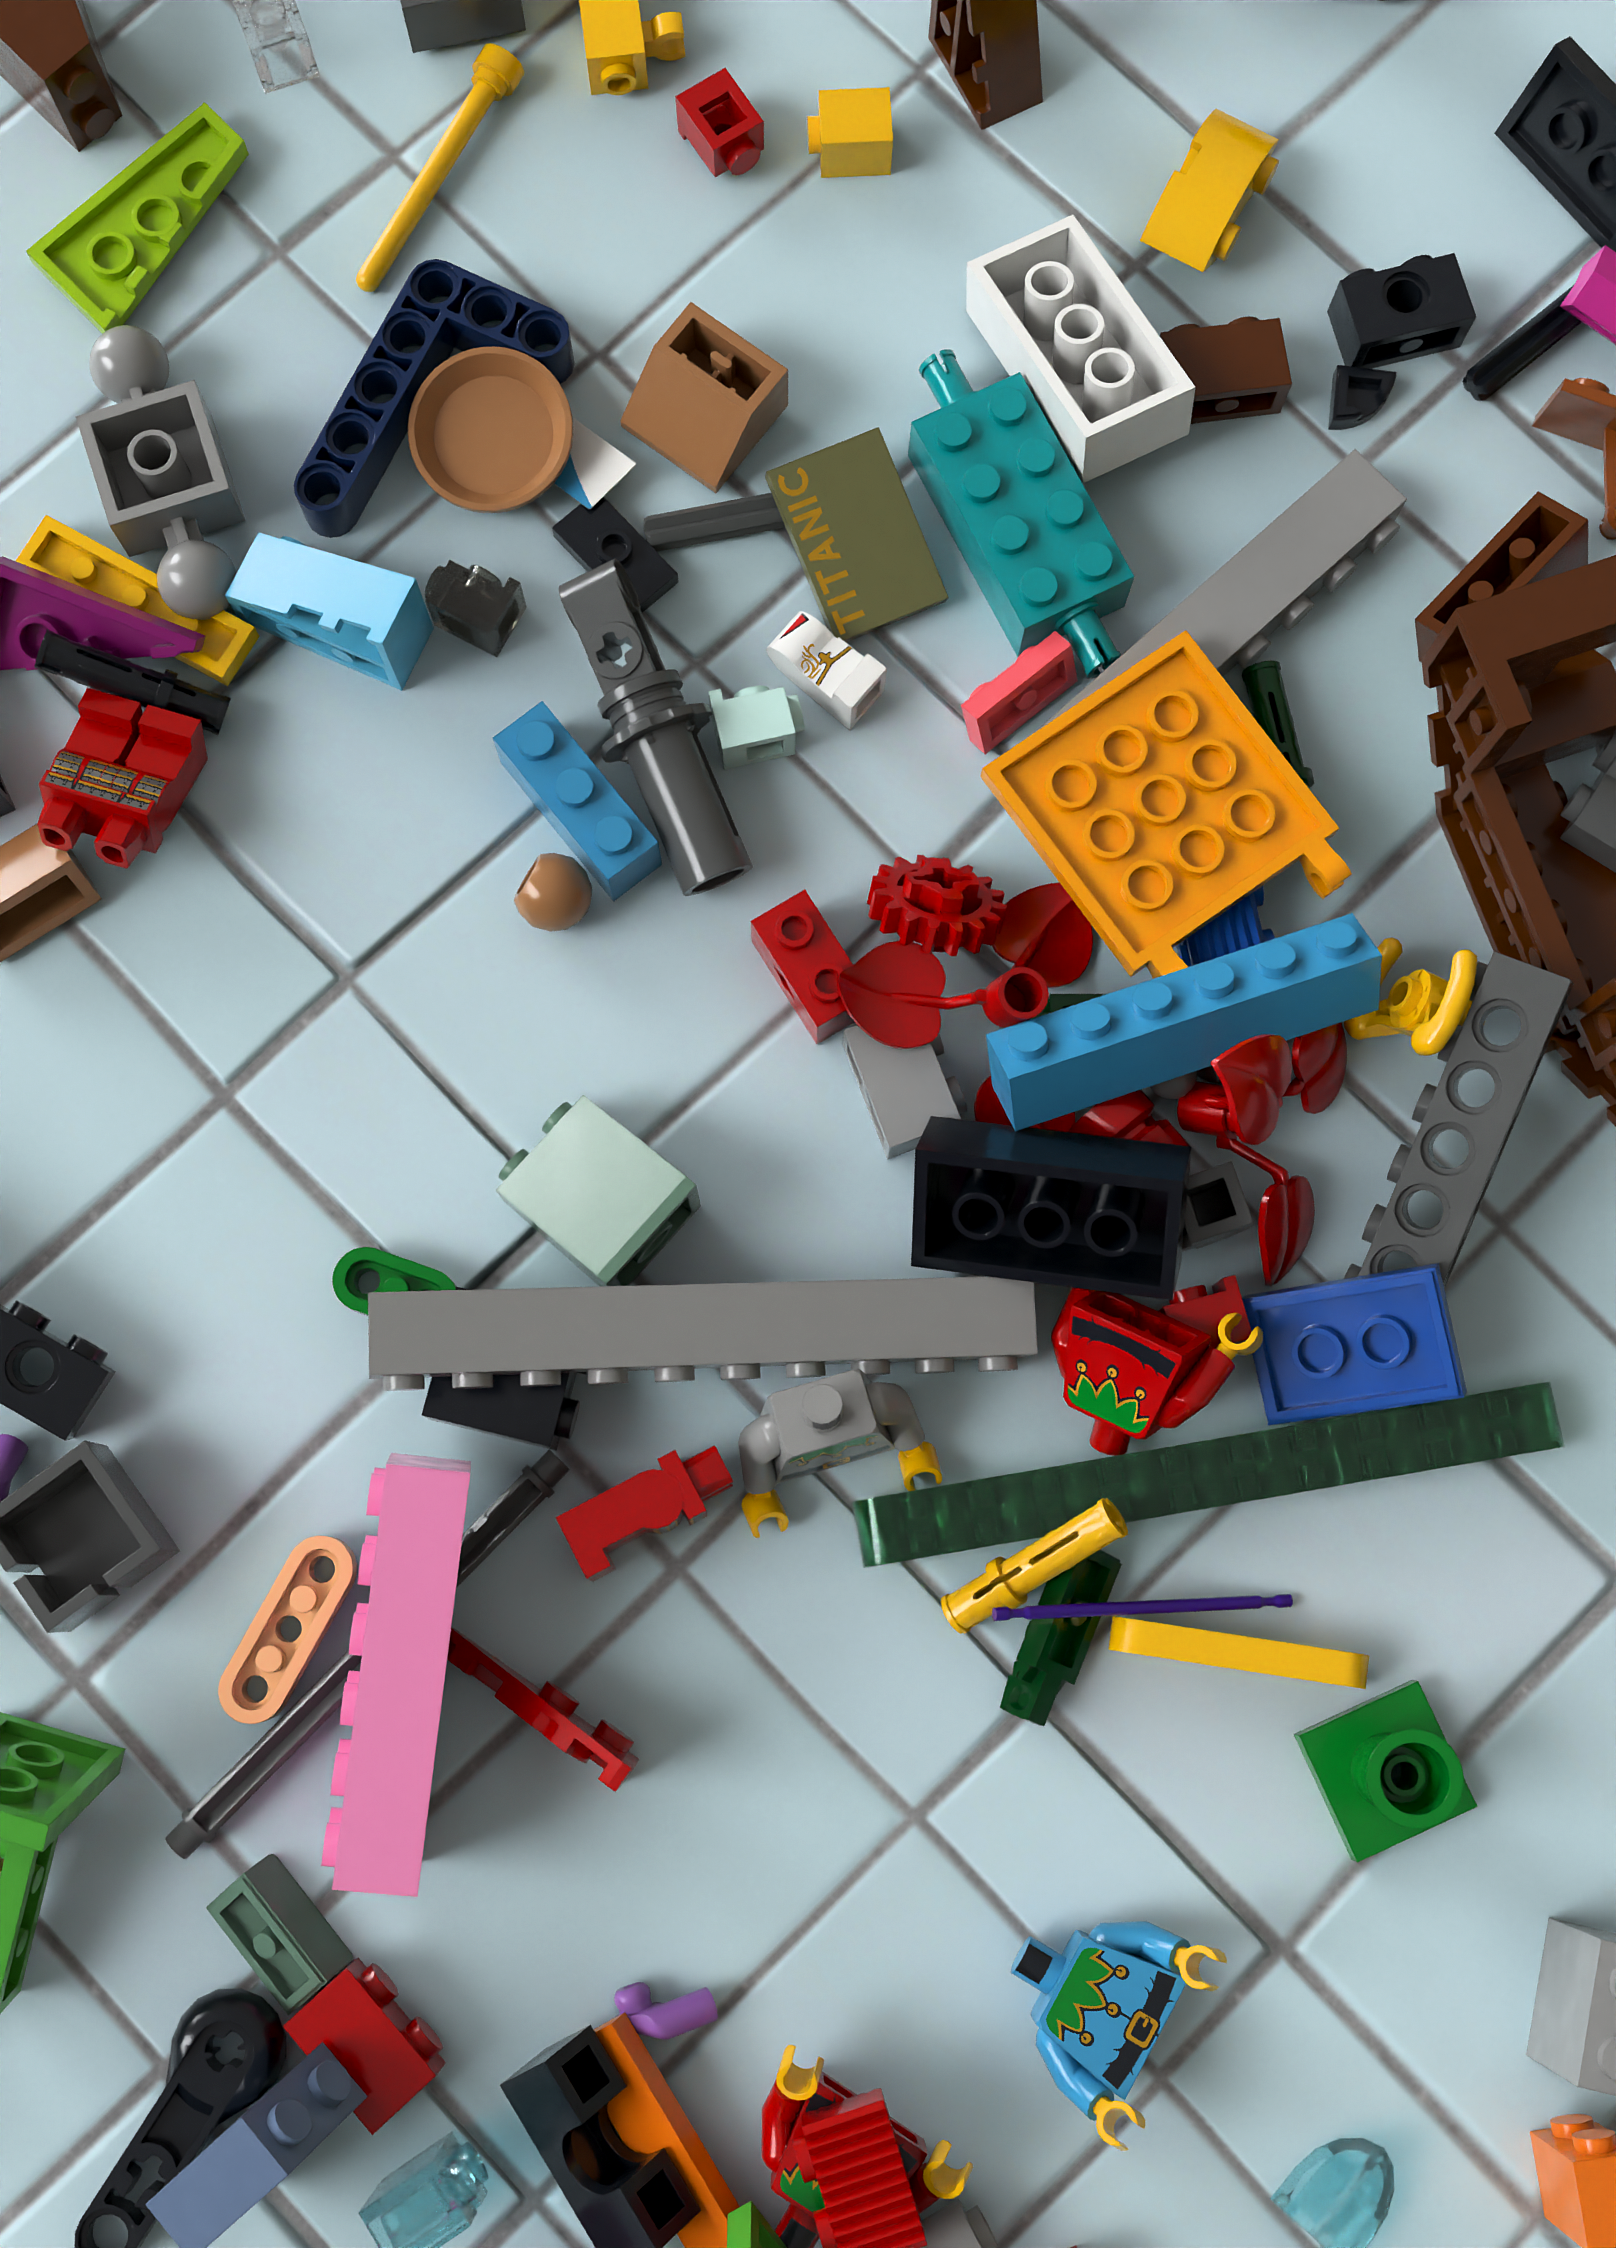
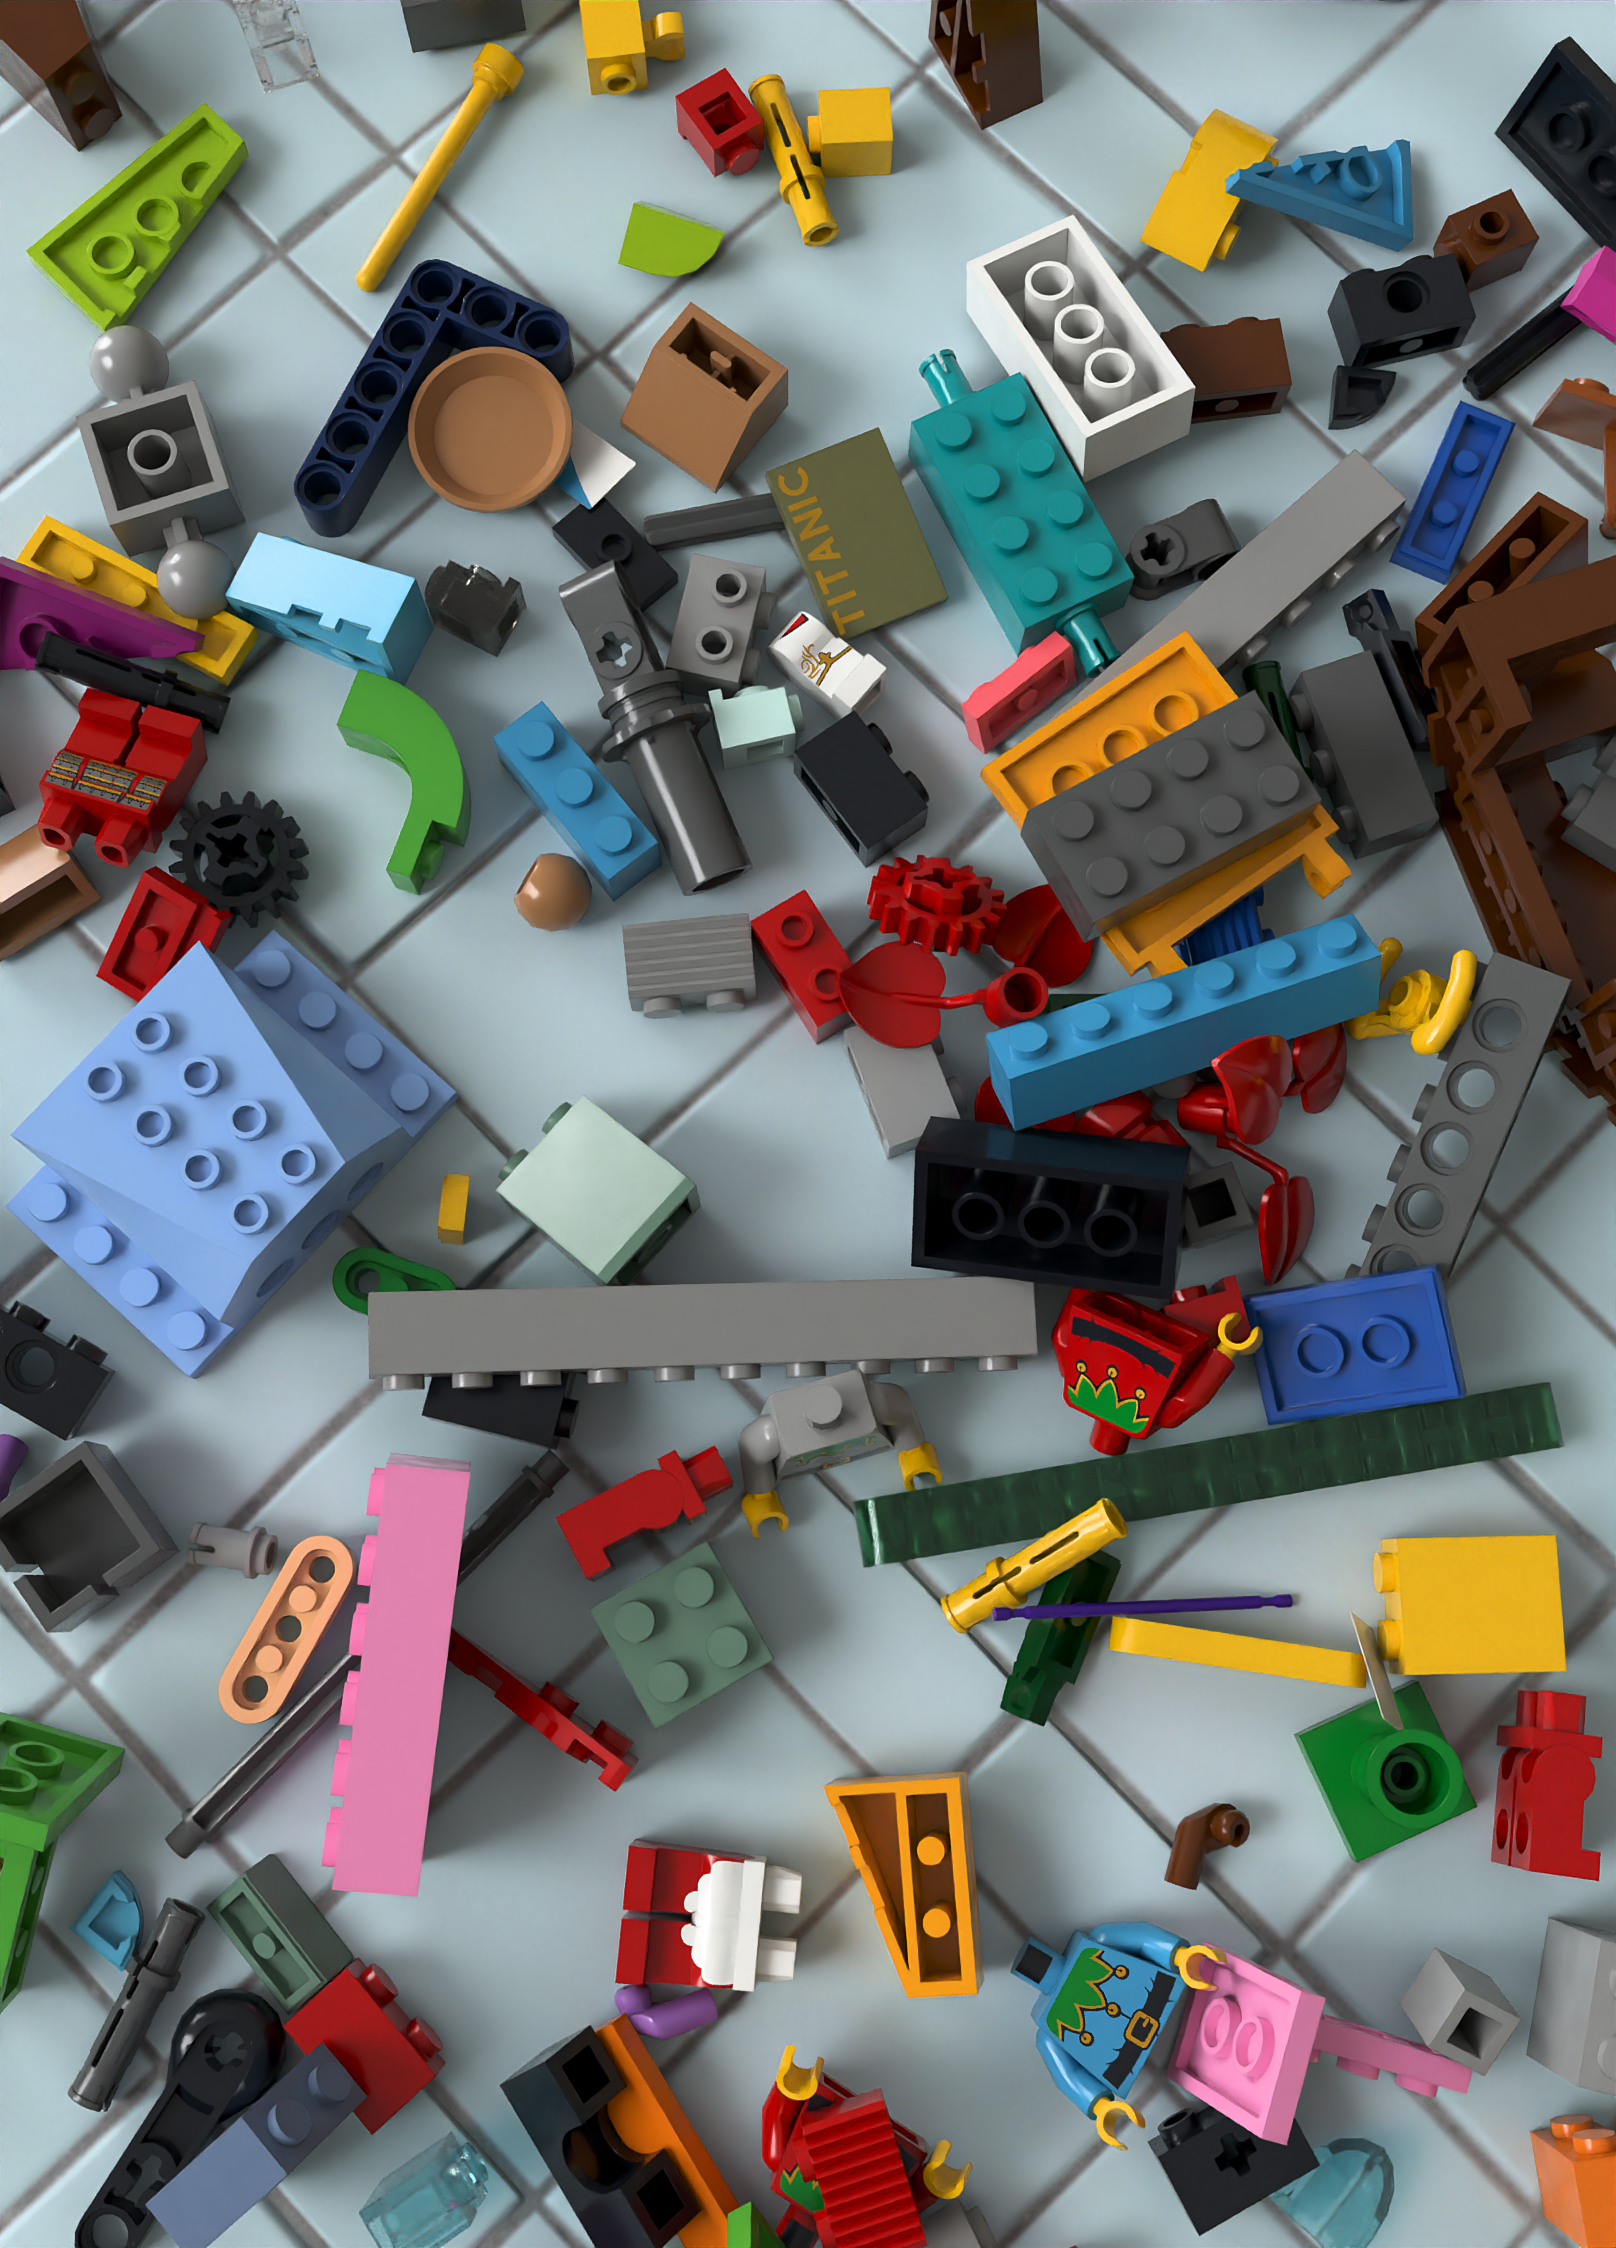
(113, 1921): none -> medium azure tile
(149, 1979): none -> dark grey pin
(157, 931): none -> red plate
(220, 1142): none -> light blue wedge
(233, 1549): none -> light grey pin
(249, 838): none -> black gear
(406, 730): none -> bright green arch
(453, 1208): none -> yellow tile
(667, 241): none -> lime brick
(681, 1634): none -> sand green brick
(689, 964): none -> light grey brick
(719, 626): none -> light grey brick
(722, 1936): none -> hips
(811, 214): none -> yellow pin
(862, 787): none -> black brick
(919, 1870): none -> light orange wedge
(1169, 816): none -> dark grey brick
(1180, 550): none -> dark grey piece
(1201, 1835): none -> reddish brown arm
(1220, 2188): none -> black brick
(1258, 2031): none -> bright pink piece
(1346, 192): none -> dark azure wing
(1361, 755): none -> dark grey brick
(1377, 1673): none -> white sticker
(1398, 660): none -> black hinge
(1452, 492): none -> blue tile
(1460, 2012): none -> light grey brick
(1470, 1605): none -> yellow brick
(1488, 240): none -> reddish brown brick
(1544, 1787): none -> red hips

